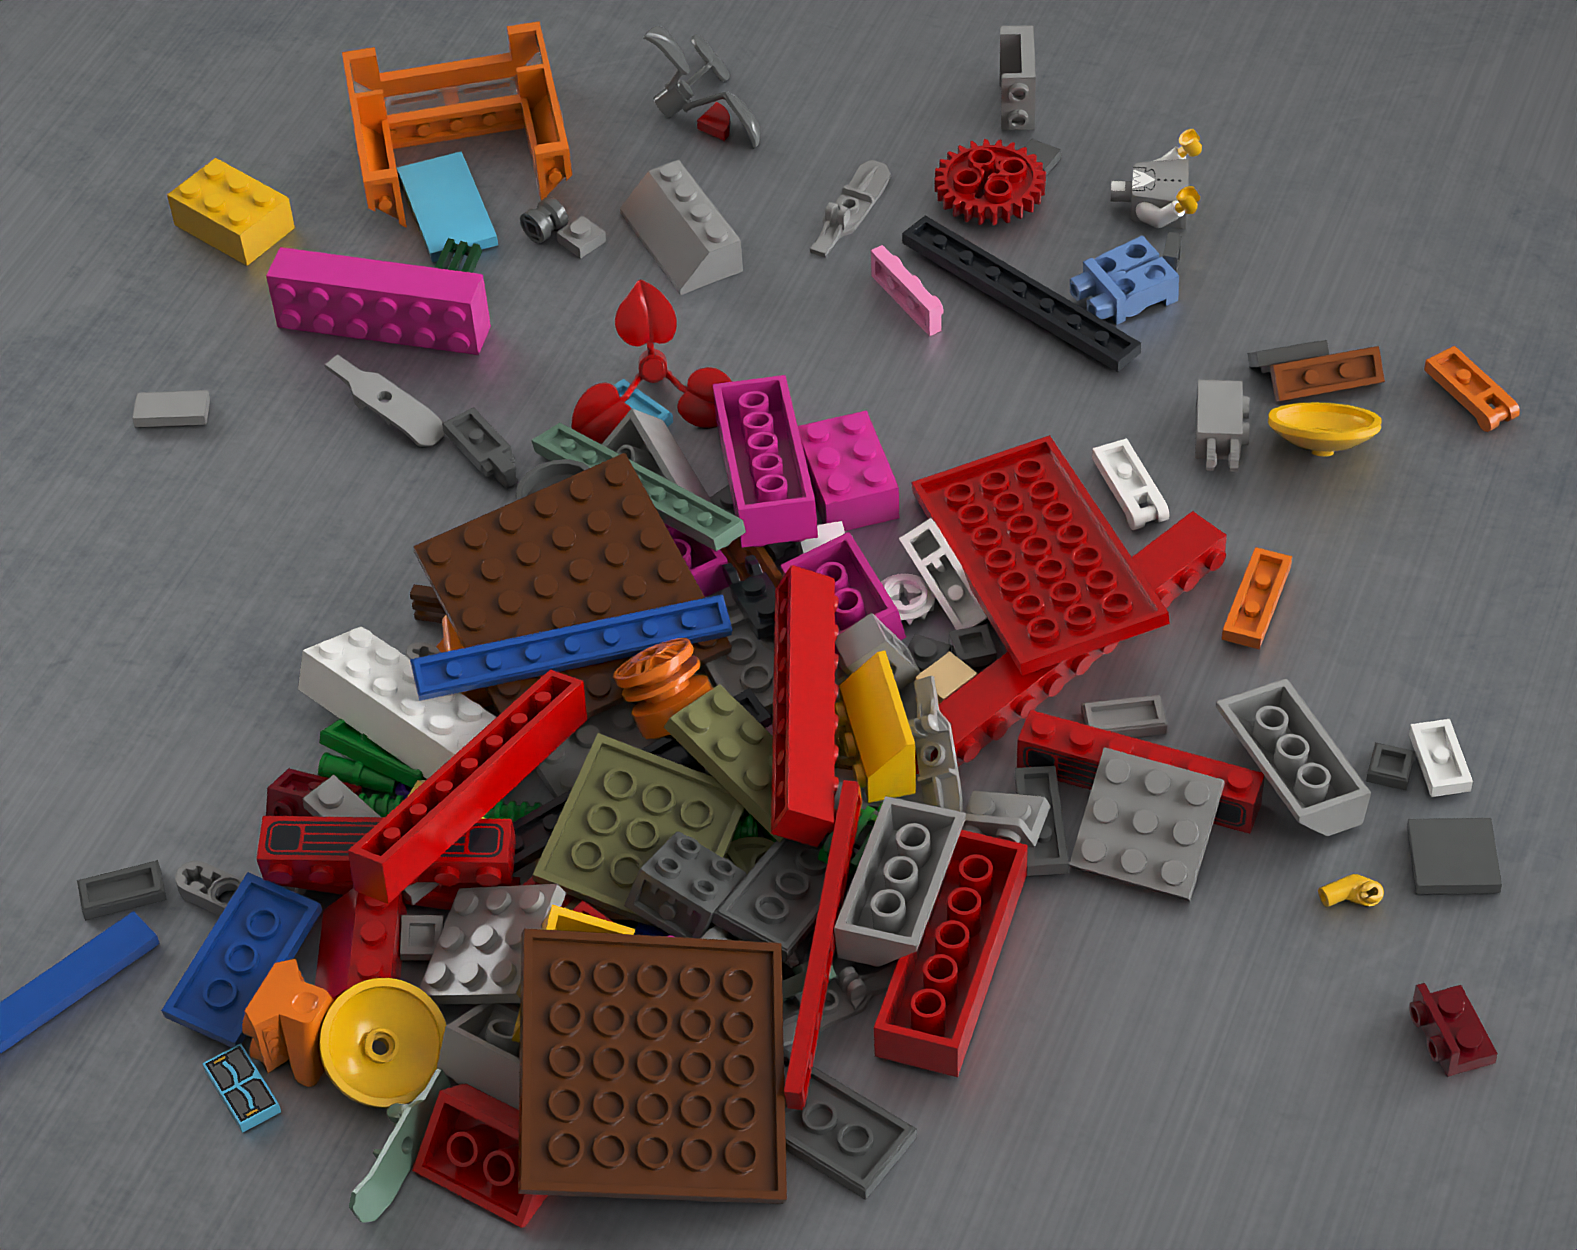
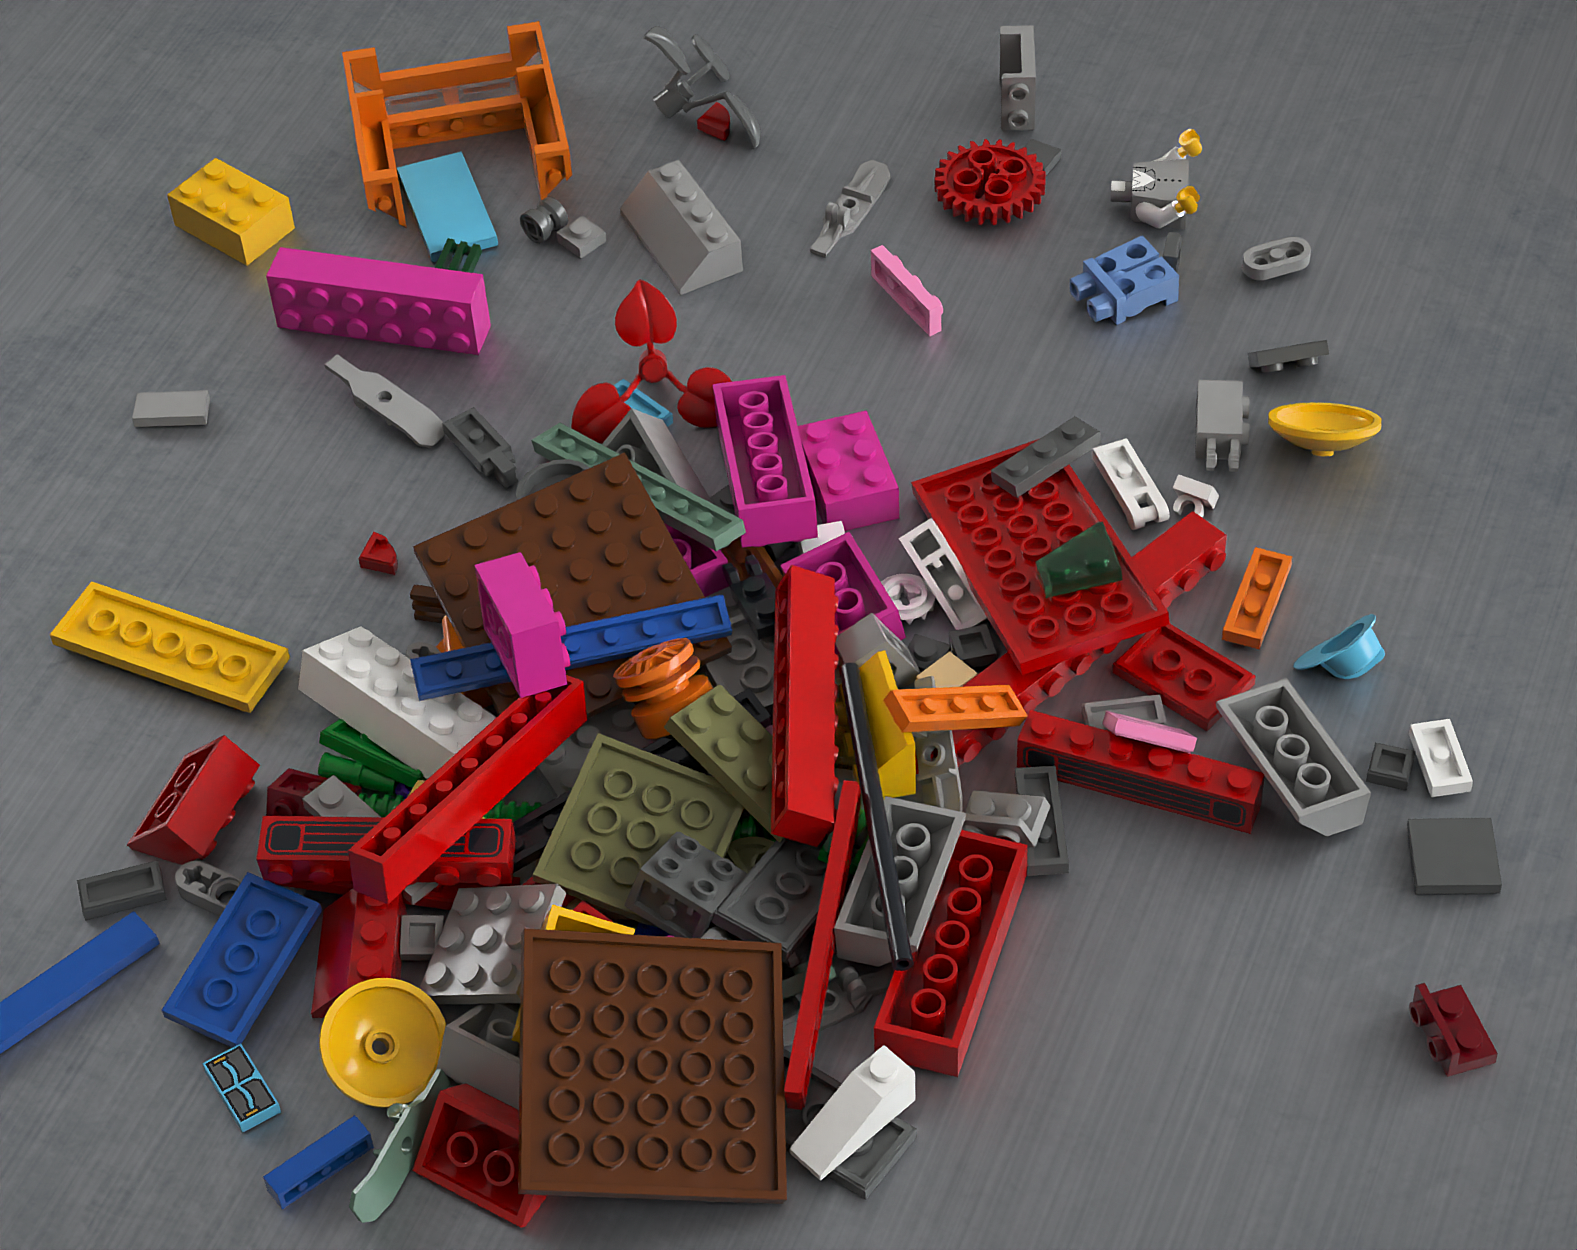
(170, 646): none -> yellow plate
(196, 803): none -> red slope
(287, 1022): orange piece -> none
(318, 1162): none -> blue piece
(379, 555): none -> red tile
(522, 624): none -> dark pink brick
(856, 1112): none -> white slope
(876, 818): none -> black piece
(955, 708): none -> orange plate
(1022, 293): black plate -> none
(1045, 456): none -> dark grey plate
(1080, 563): none -> clear green wing
(1147, 823): light grey plate -> none
(1149, 732): none -> bright pink tile
(1183, 673): none -> red tile
(1193, 492): none -> white tile
(1276, 258): none -> light grey plate
(1327, 373): dark orange plate -> none
(1348, 653): none -> medium azure piece
(1354, 889): yellow arm -> none
(1472, 388): orange plate -> none

